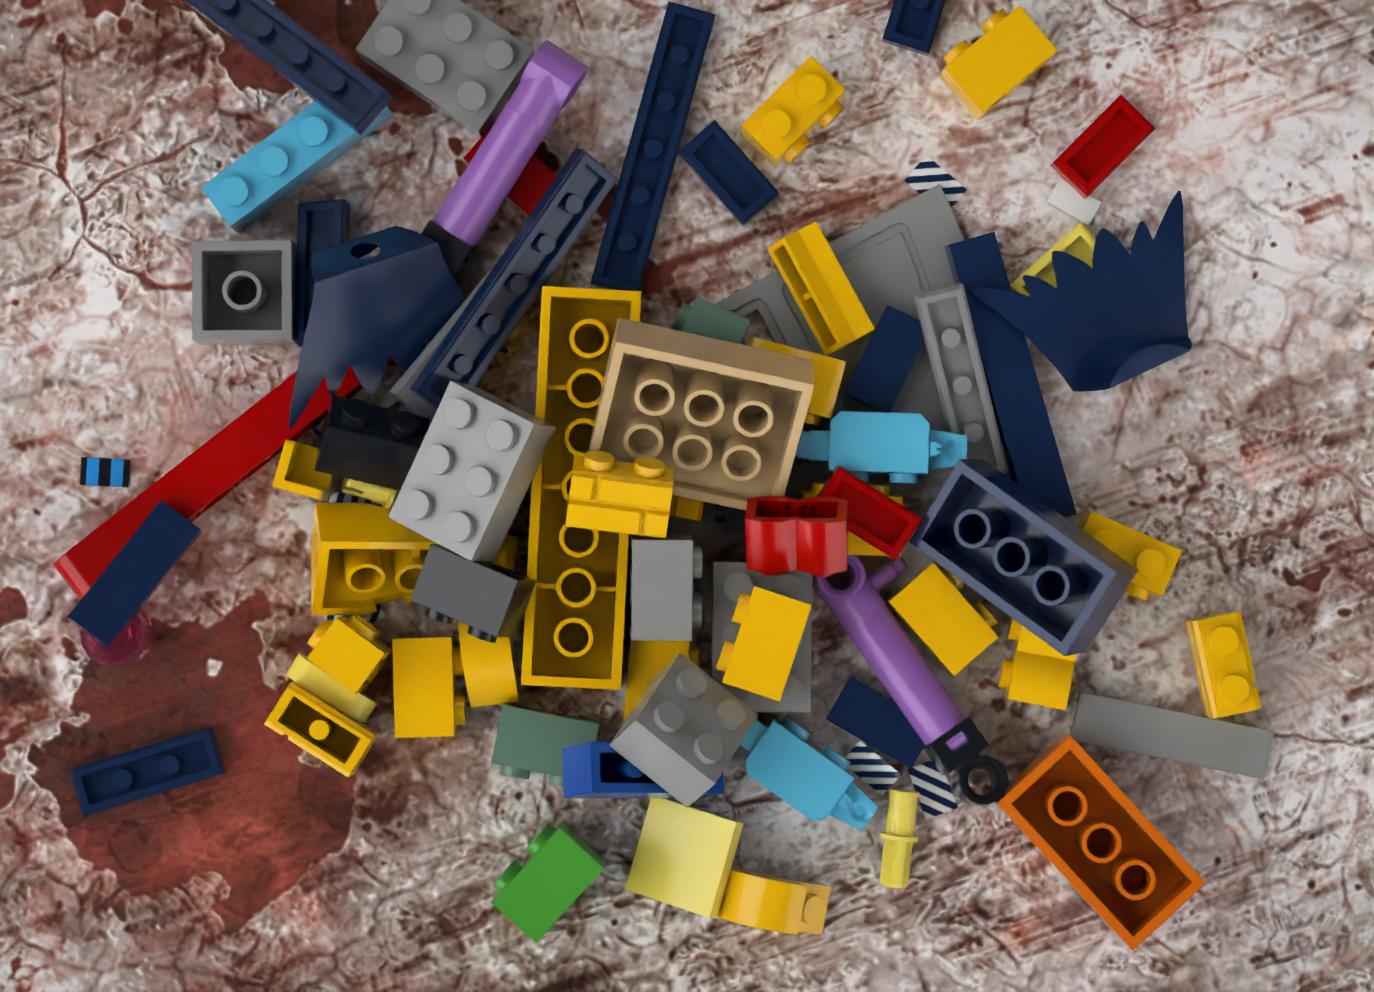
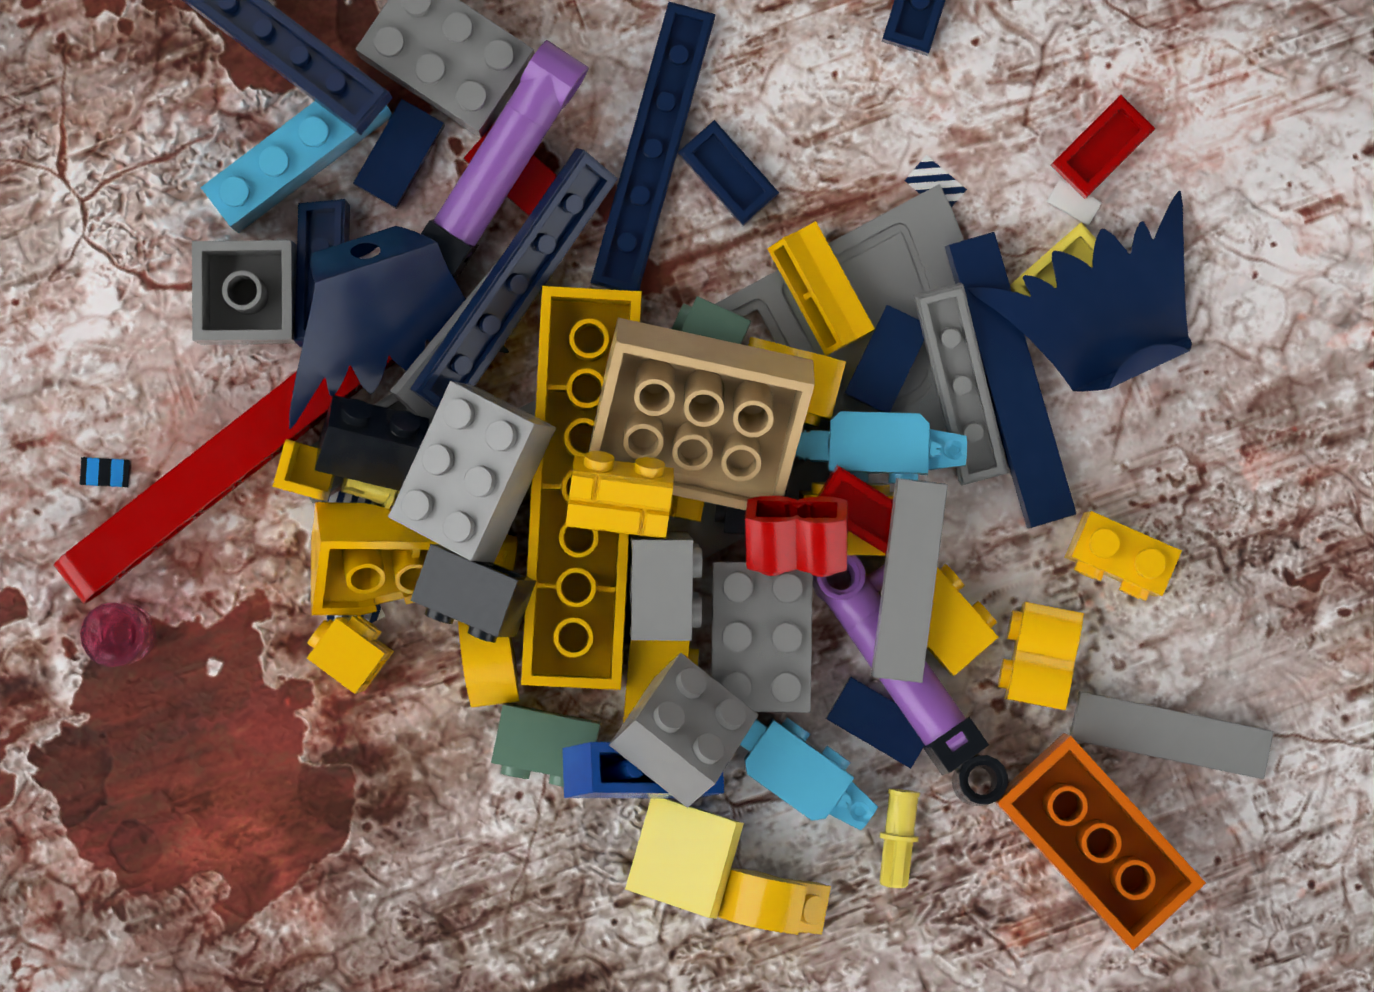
(134, 574): dark blue tile -> none
(147, 771): dark blue tile -> none
(321, 729): yellow brick -> none
(327, 688): light yellow beam -> none
(399, 154): none -> dark blue tile
(427, 687): yellow brick -> none
(548, 881): bright green brick -> none
(764, 643): yellow brick -> none
(793, 111): yellow brick -> none
(872, 768): sticker -> none
(909, 580): none -> light grey tile
(934, 790): sticker -> none
(997, 61): yellow brick -> none
(1023, 556): dark blue brick -> none
(1222, 664): yellow brick -> none

